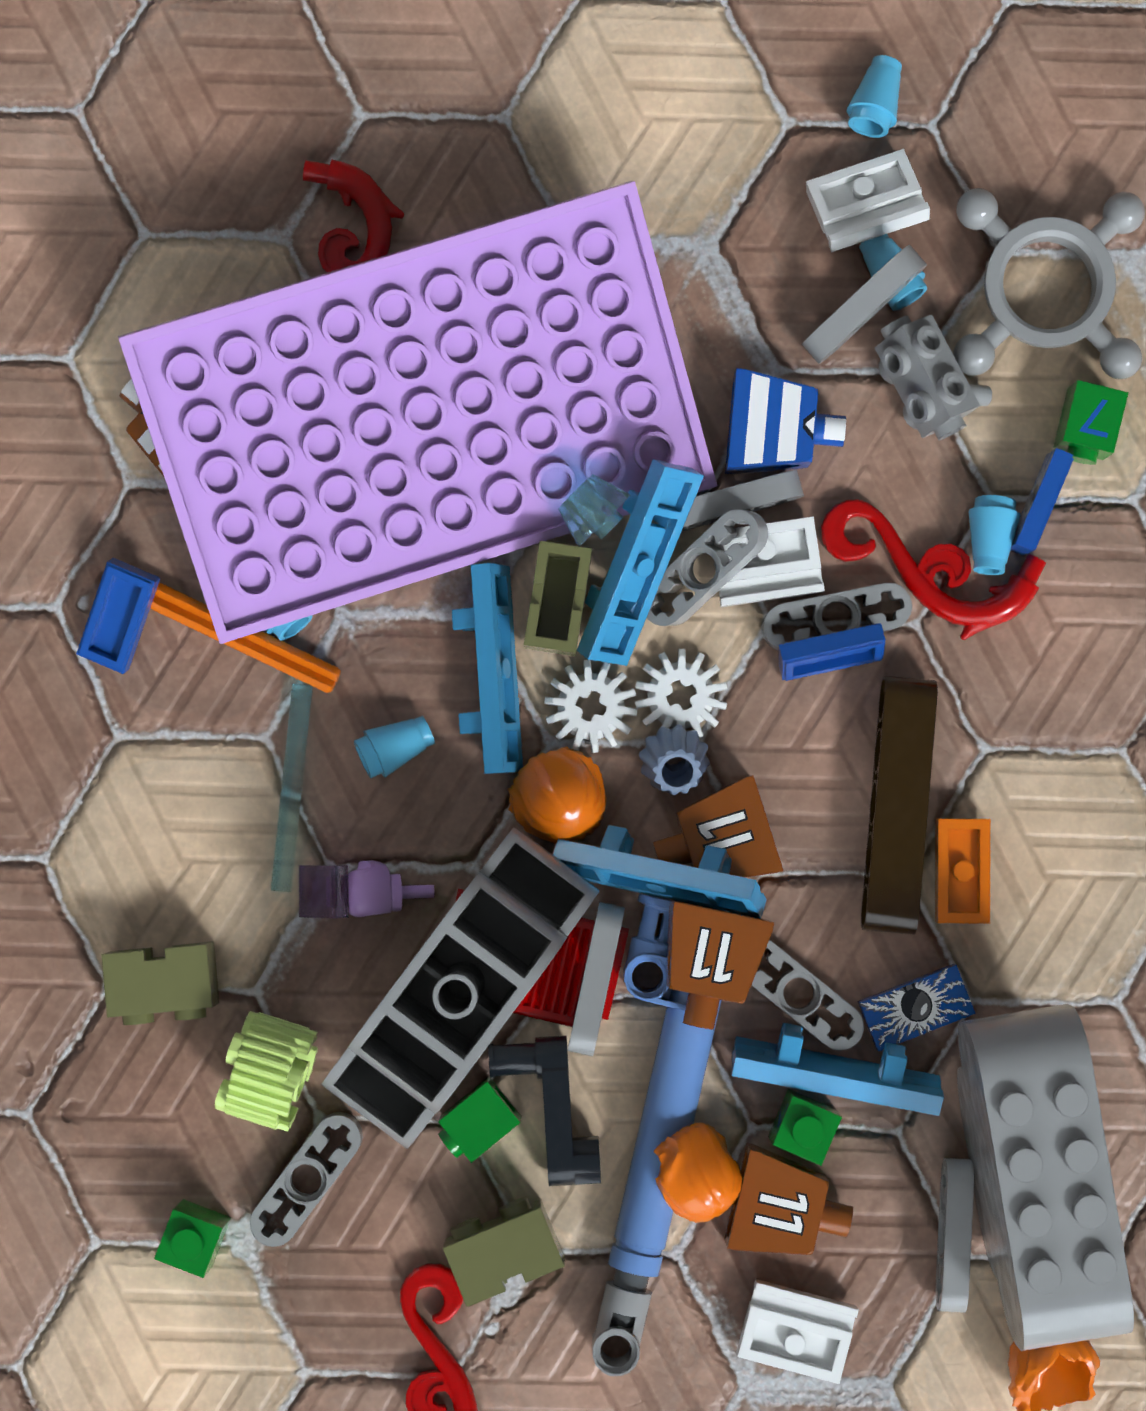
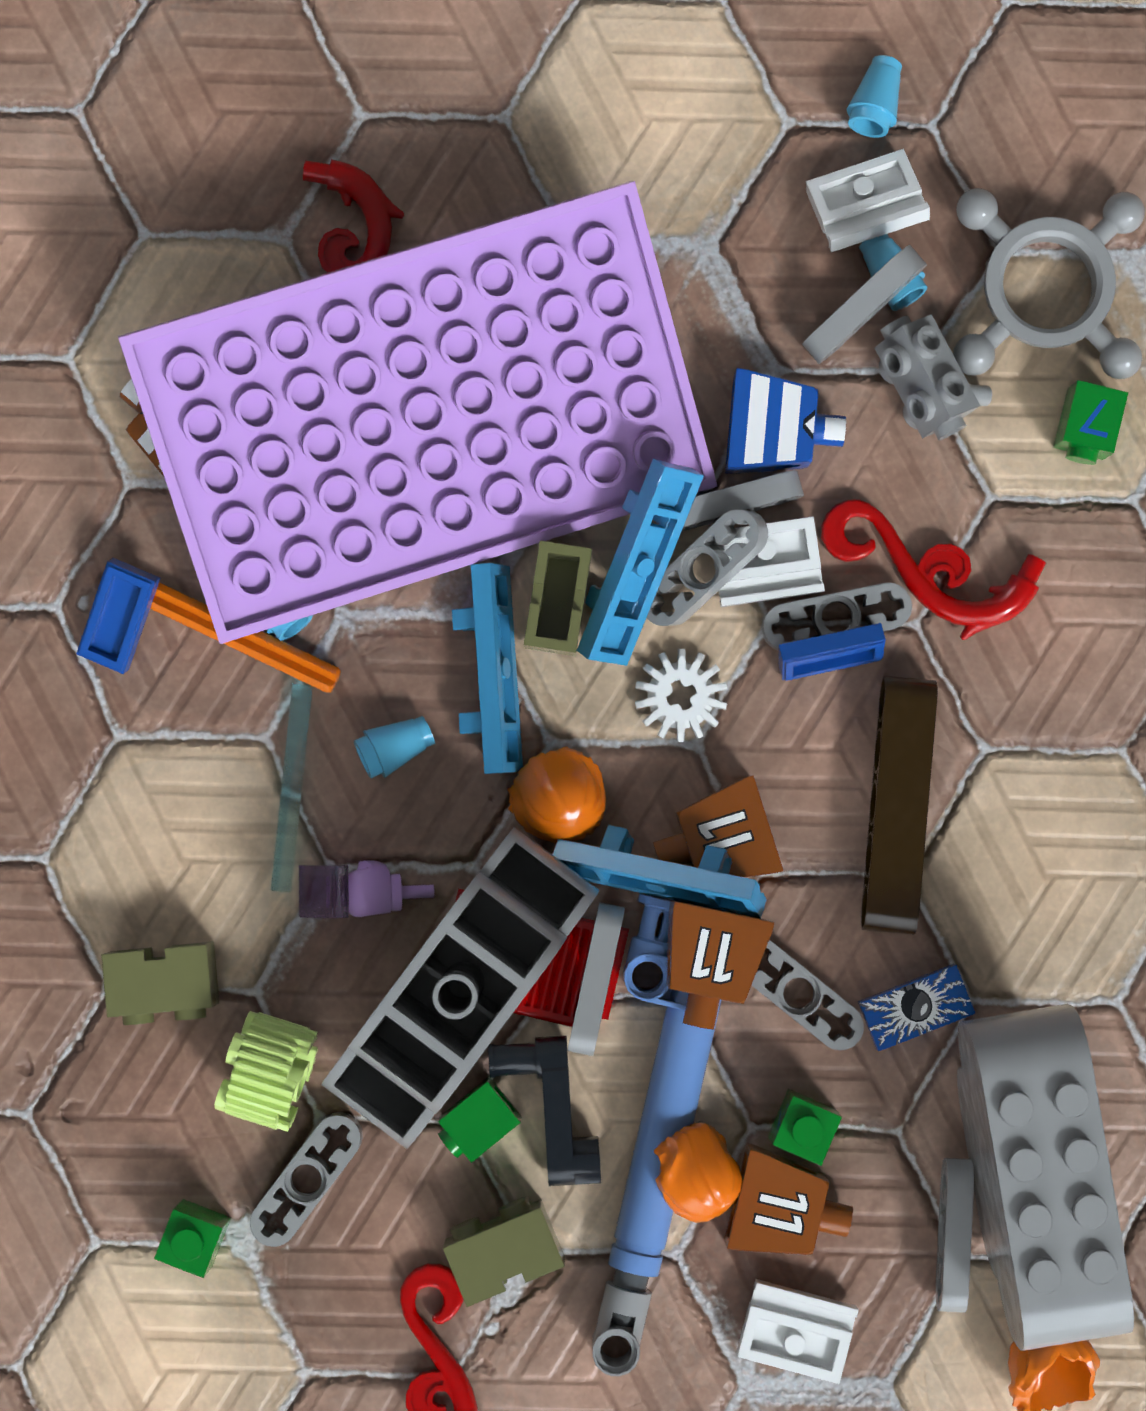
(593, 509): clear light blue piece -> none
(600, 725): white gear -> none
(672, 744): sand blue piece -> none
(836, 1075): dark azure hinge -> none
(962, 871): orange plate -> none
(992, 532): medium azure cone -> none
(1041, 501): blue tile -> none

